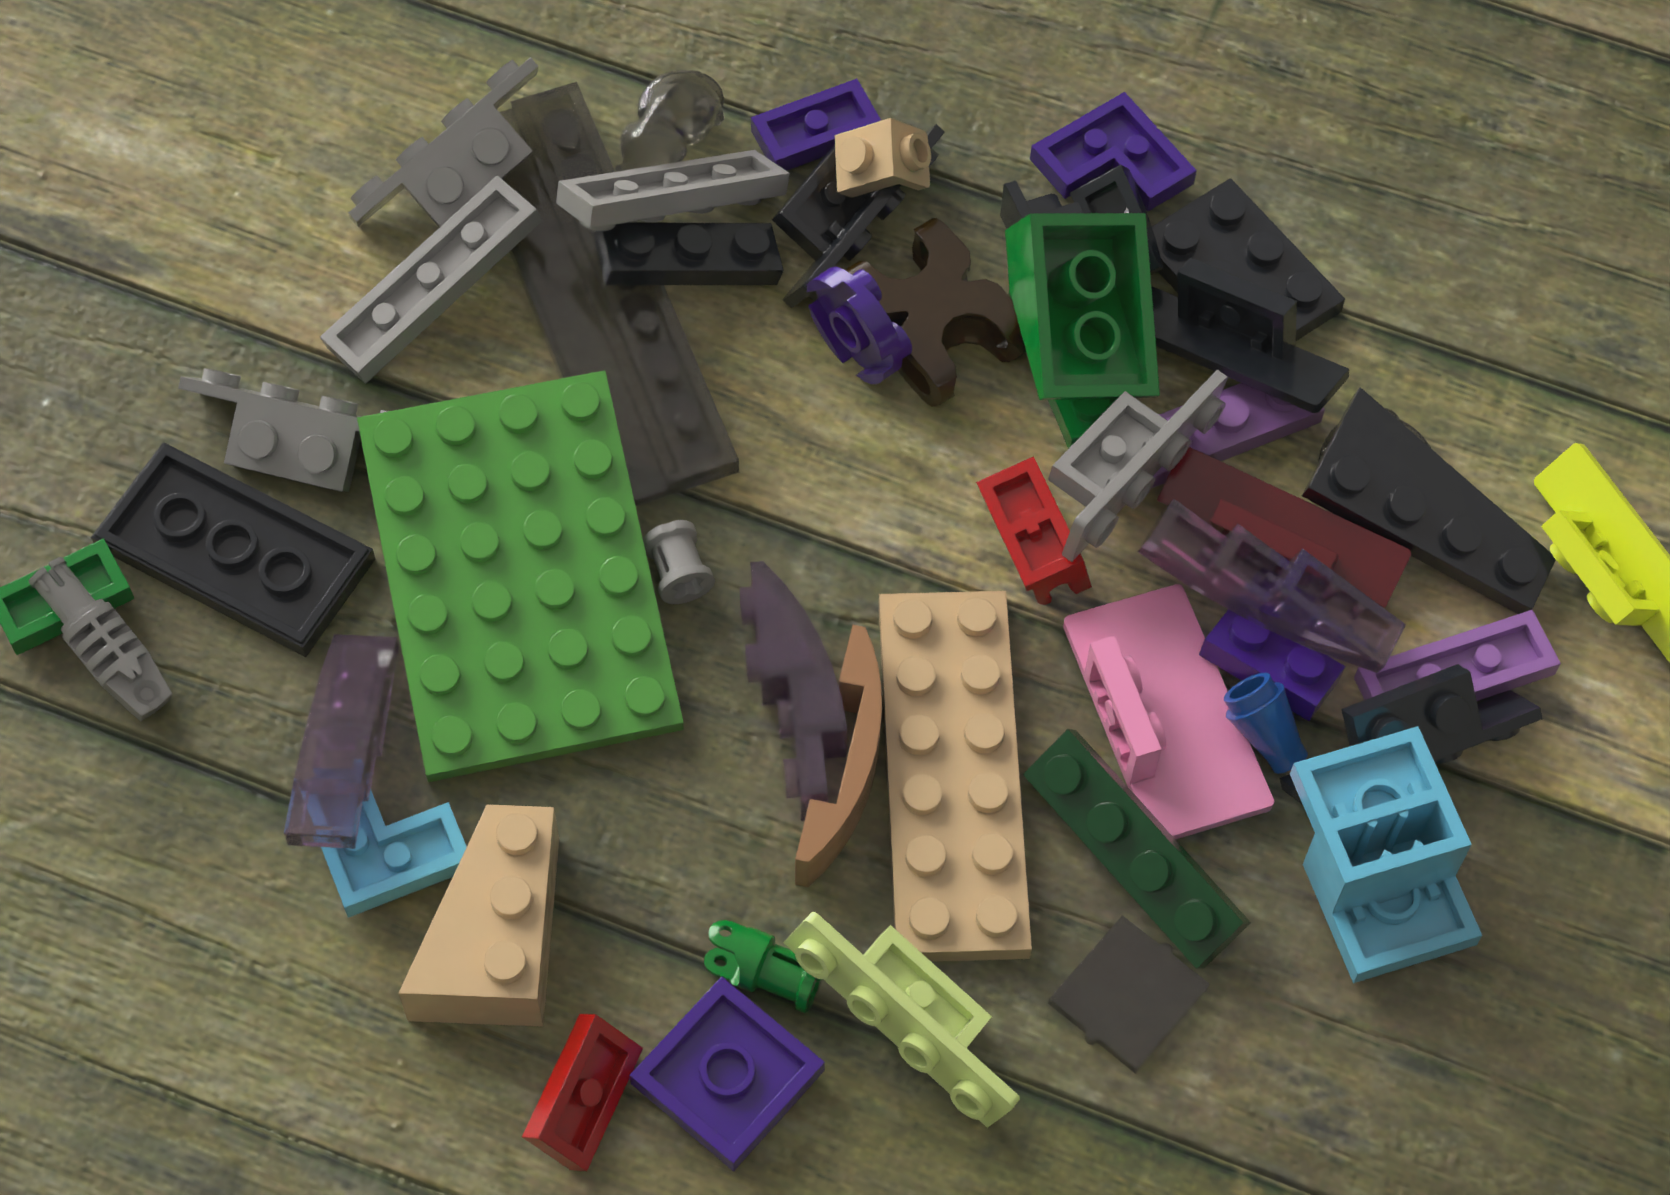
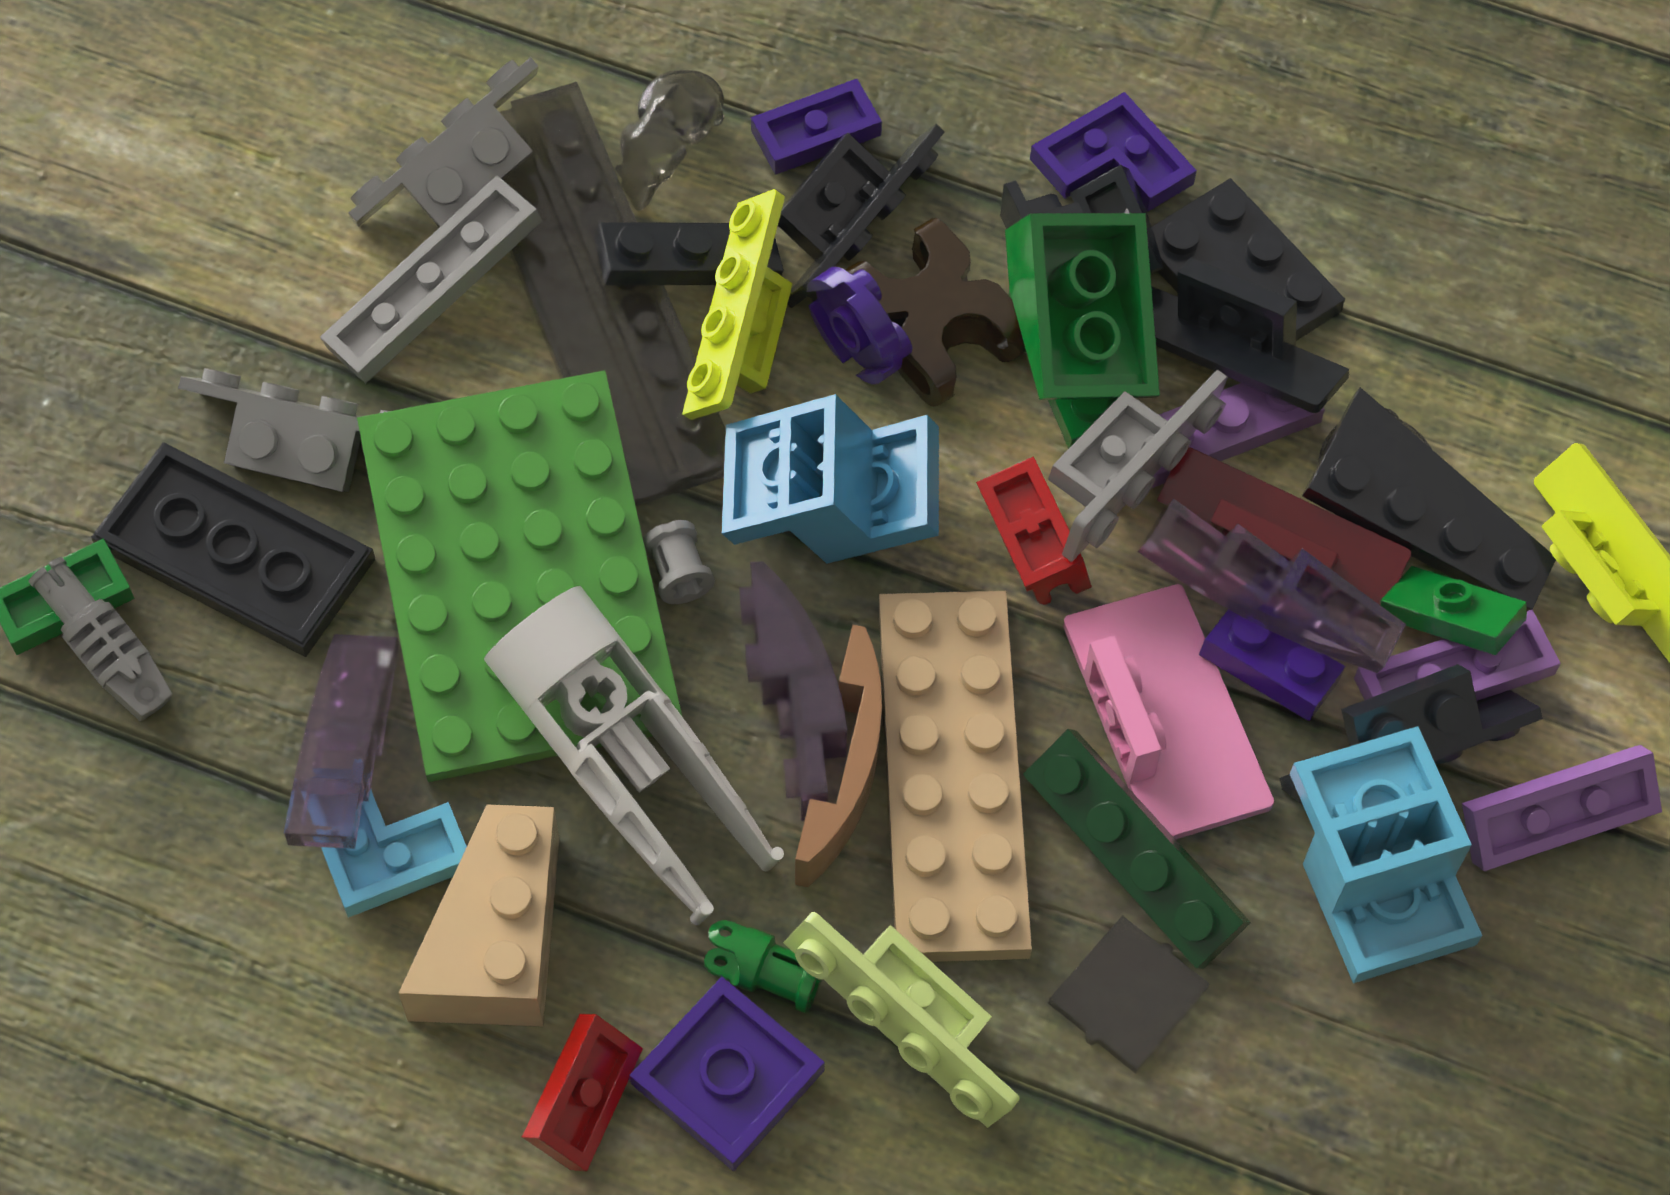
(559, 657): none -> white piece
(671, 189): light grey plate -> none
(744, 312): none -> neon yellow bracket
(831, 479): none -> dark azure bracket
(882, 157): tan bracket -> none
(1266, 720): blue cone -> none
(1455, 610): none -> green plate
(1562, 807): none -> medium lavender plate

